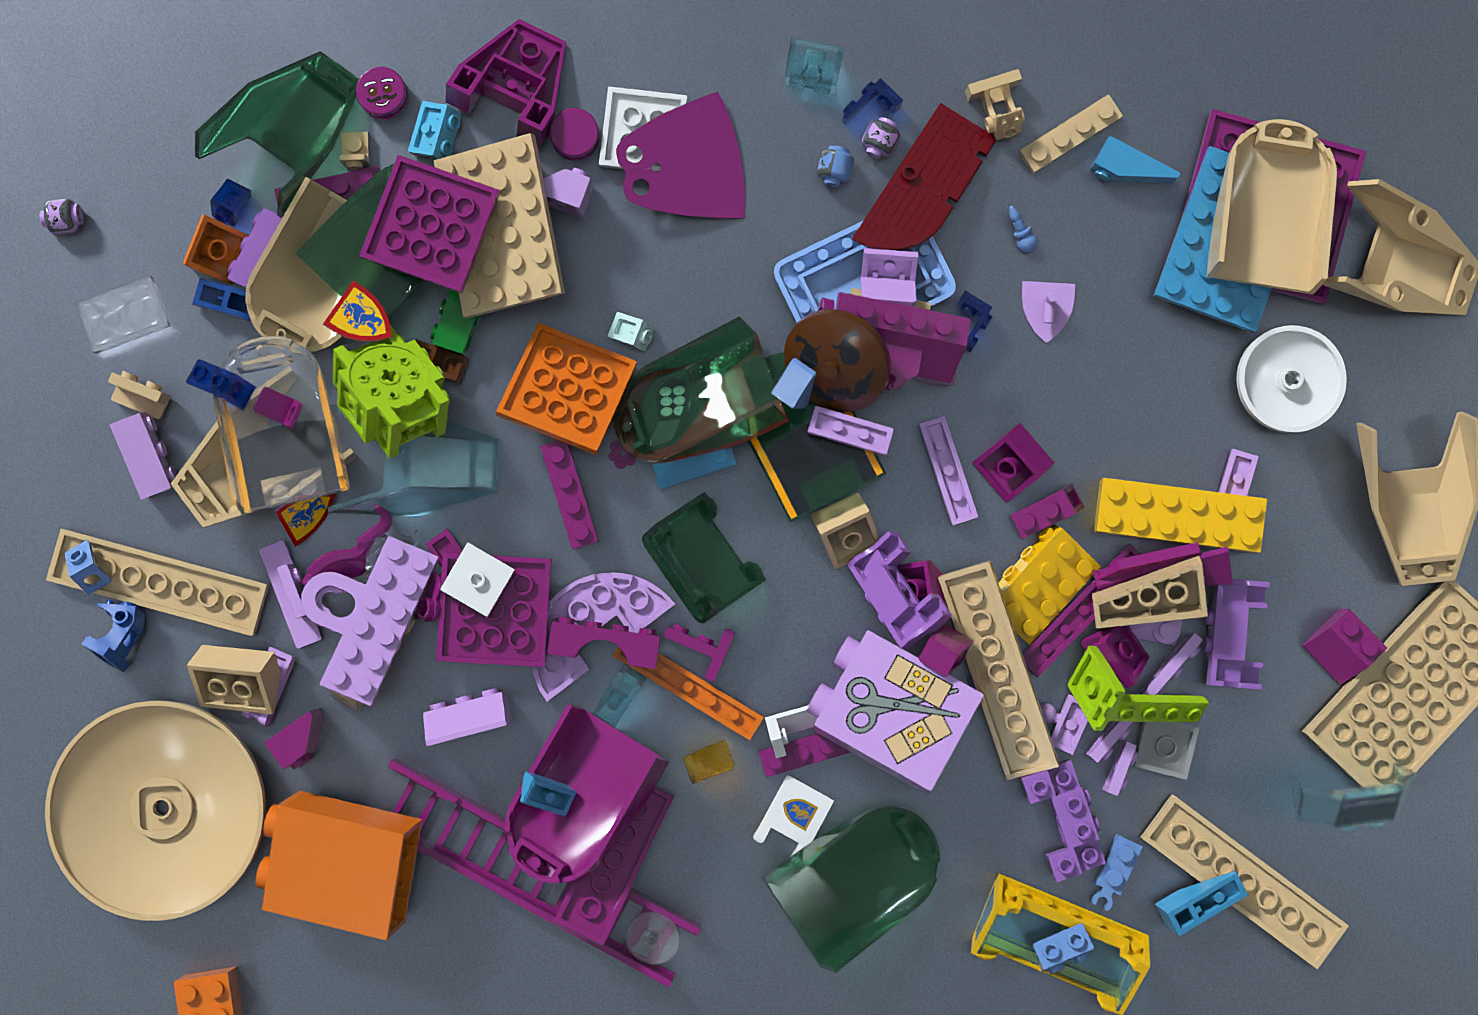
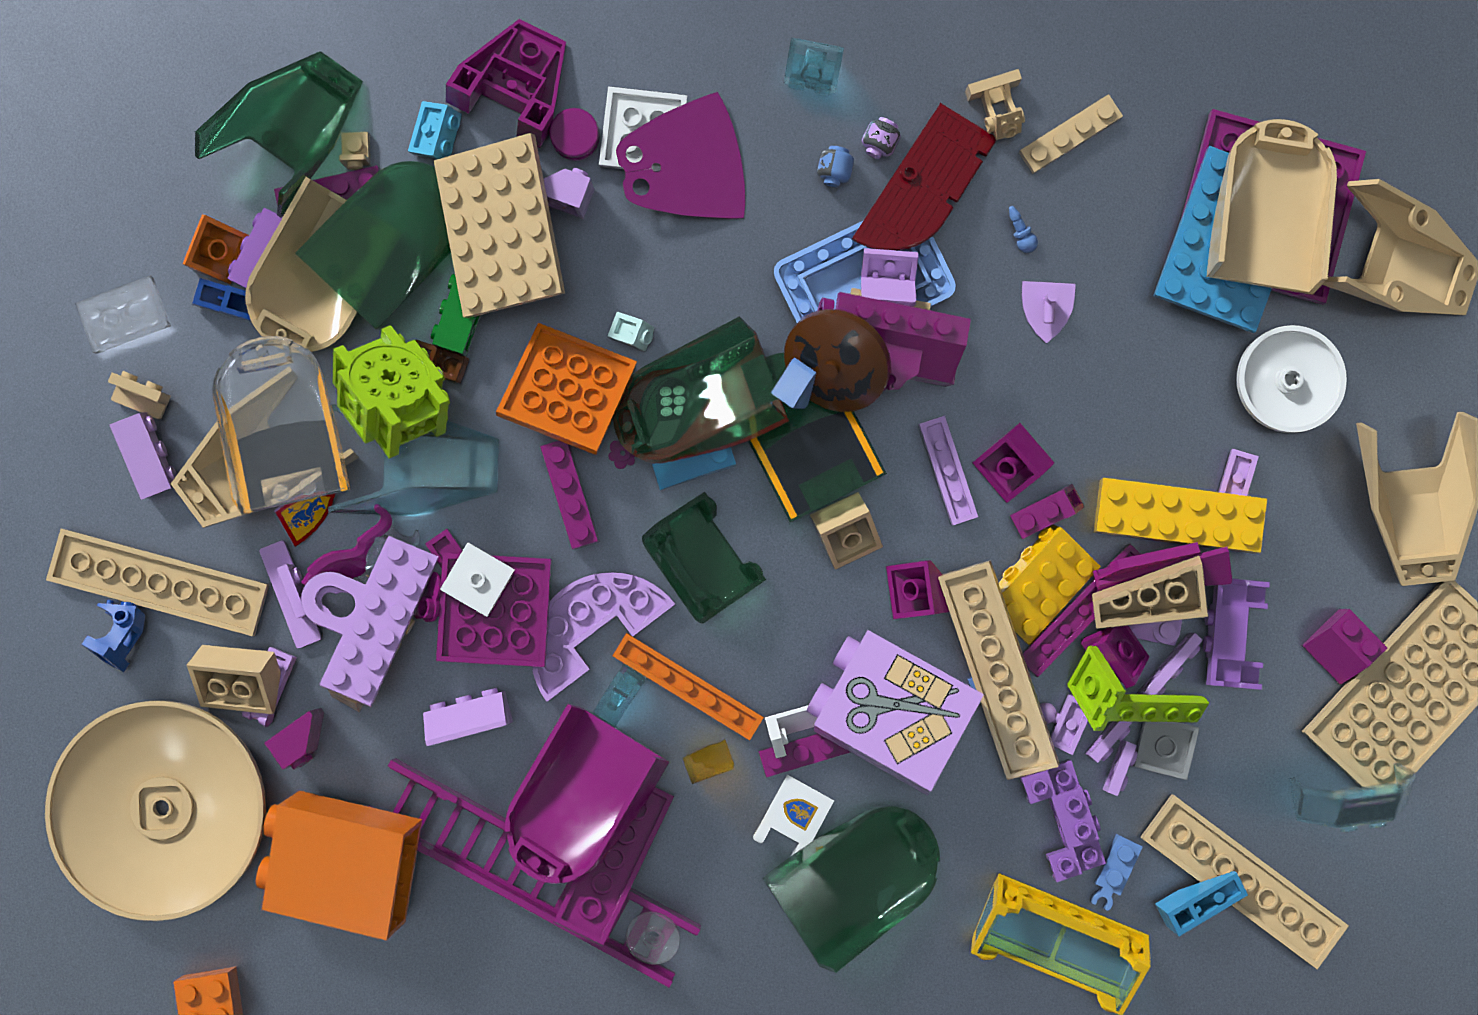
(61, 216): head -> none
(81, 564): medium blue bracket -> none
(221, 383): clear blue bracket -> none
(229, 202): clear blue bracket -> none
(278, 406): magenta bracket -> none
(359, 316): shield -> none
(382, 93): magenta head -> none
(430, 224): magenta plate -> none
(546, 794): dark azure slope -> none
(569, 638): magenta arch -> none
(703, 645): magenta bracket -> none
(850, 430): lavender plate -> none
(886, 99): clear blue bracket -> none
(892, 596): medium lavender bracket -> none
(945, 650): magenta panel -> none
(974, 306): clear blue bracket -> none
(1062, 947): medium blue bracket -> none
(1126, 164): dark azure slope -> none

